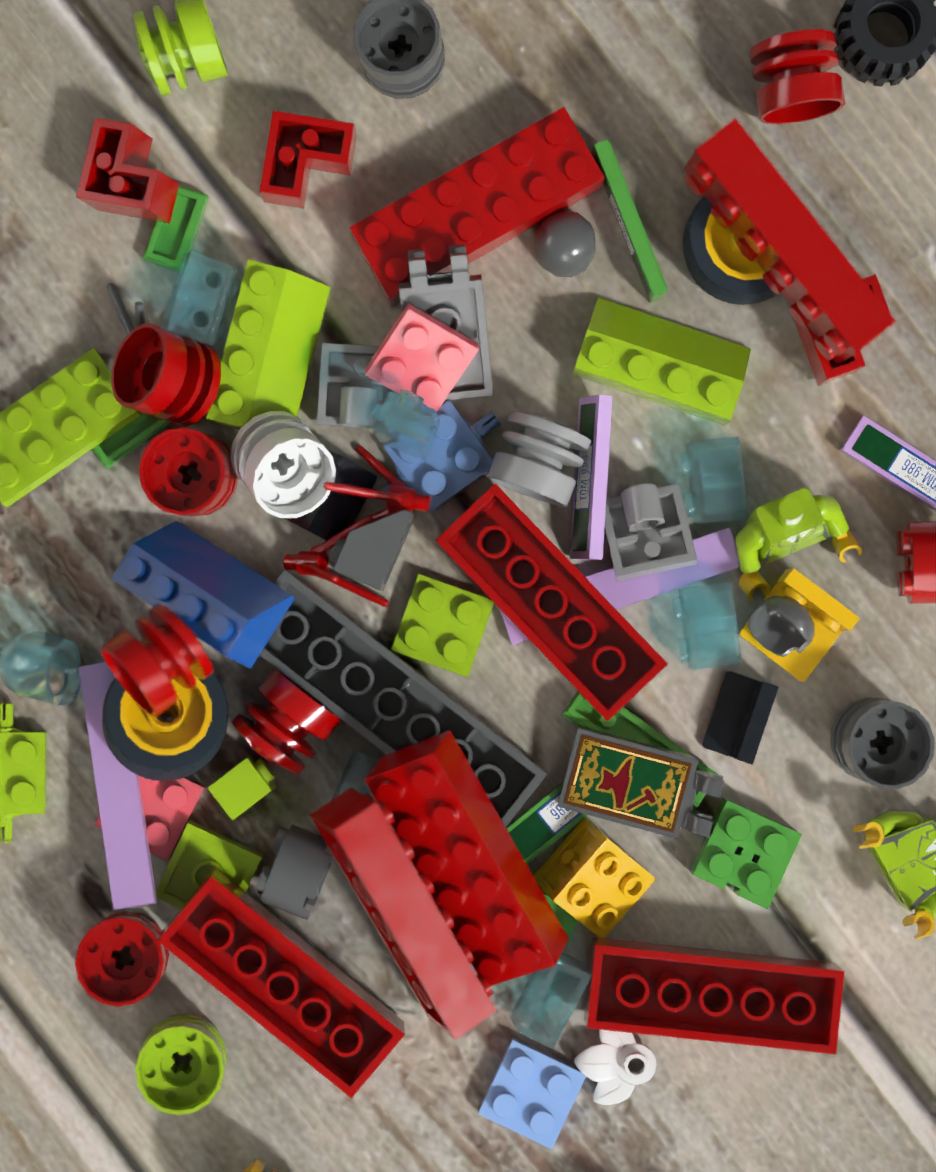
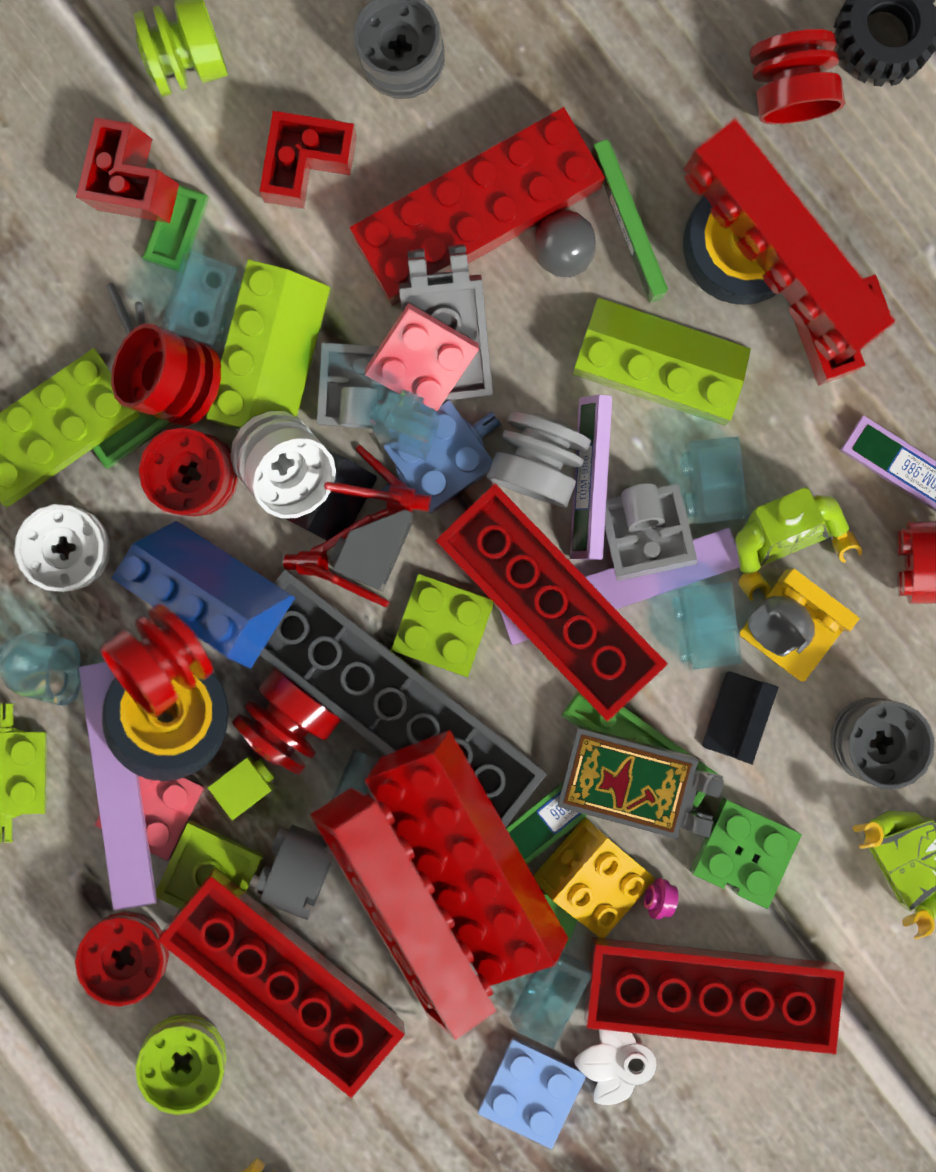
(38, 544): none -> white wheel
(661, 899): none -> dark pink plate

